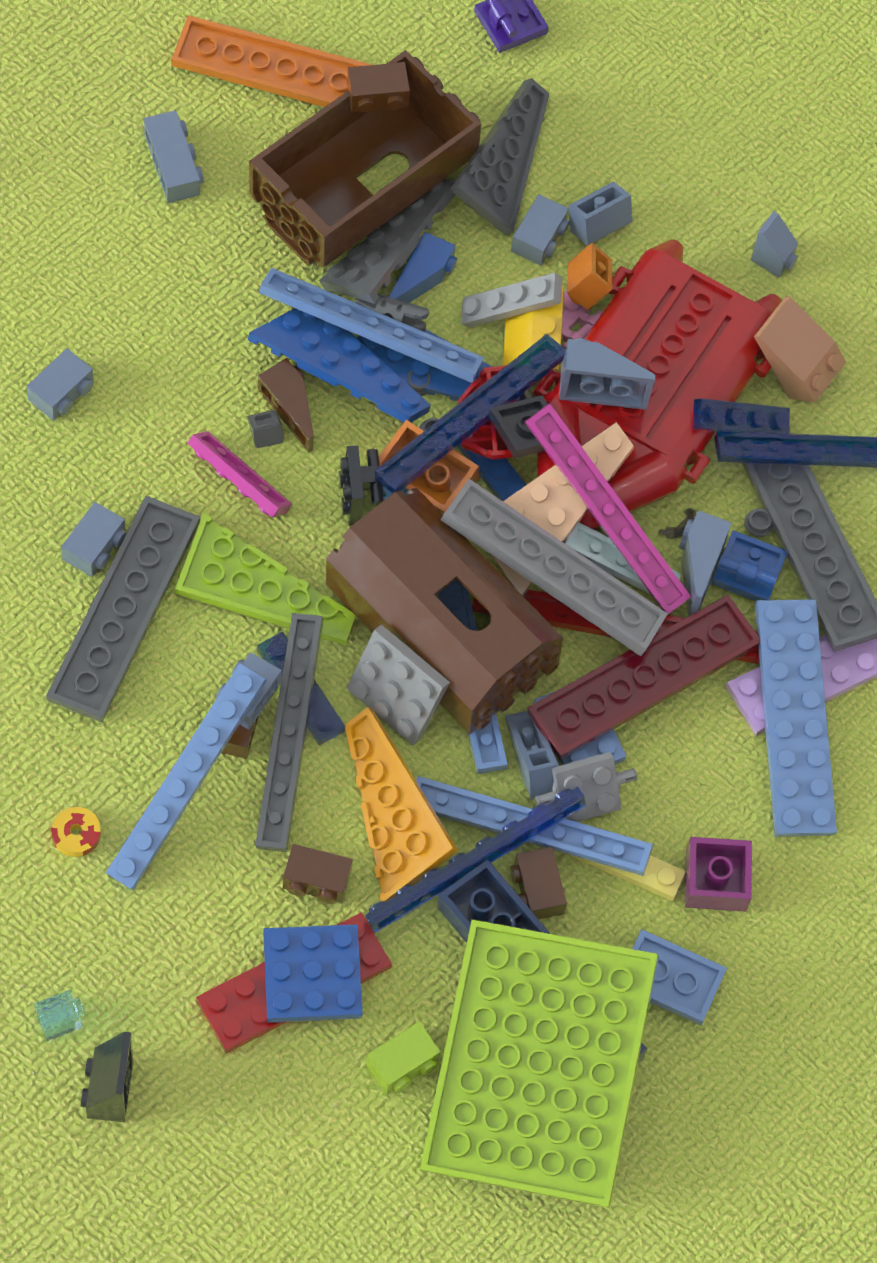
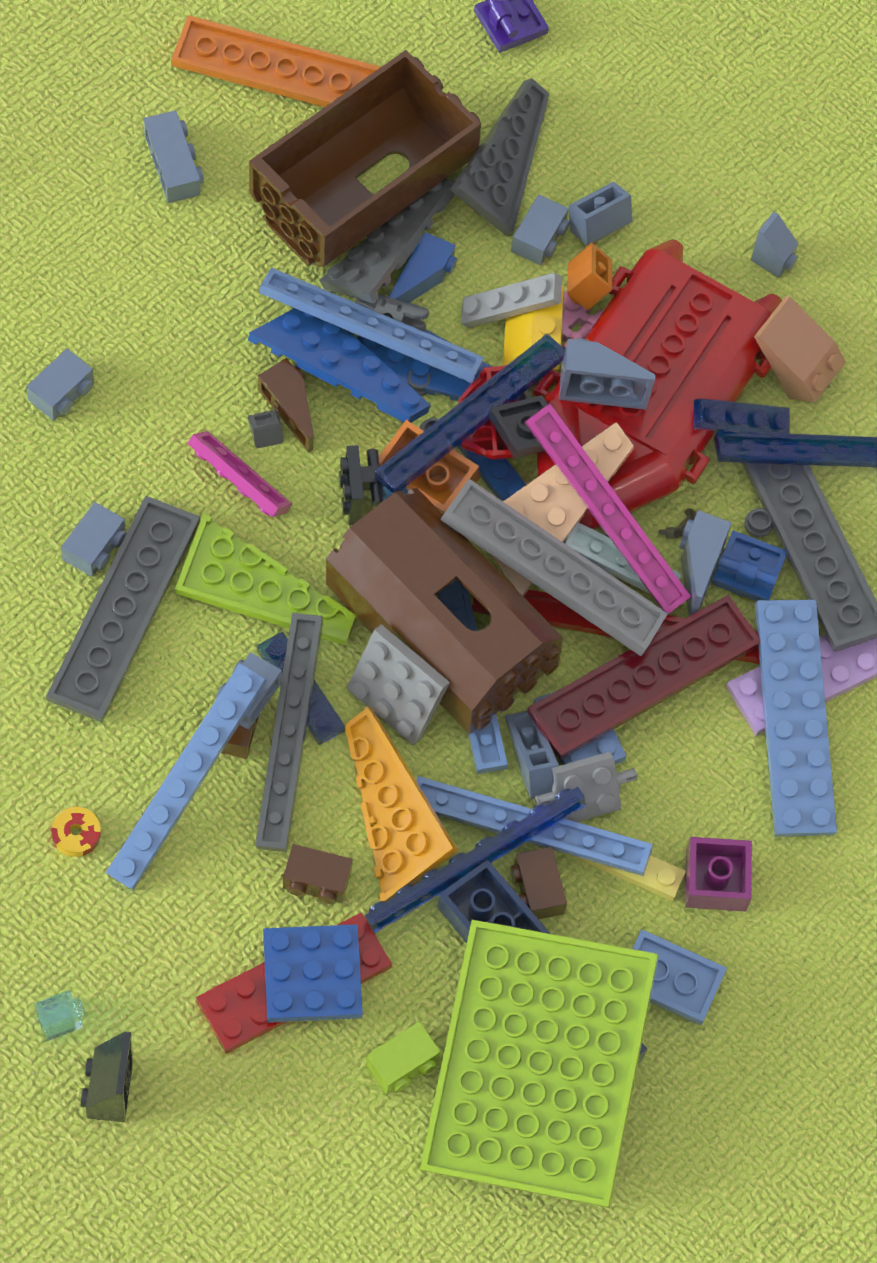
(378, 87): reddish brown brick -> none

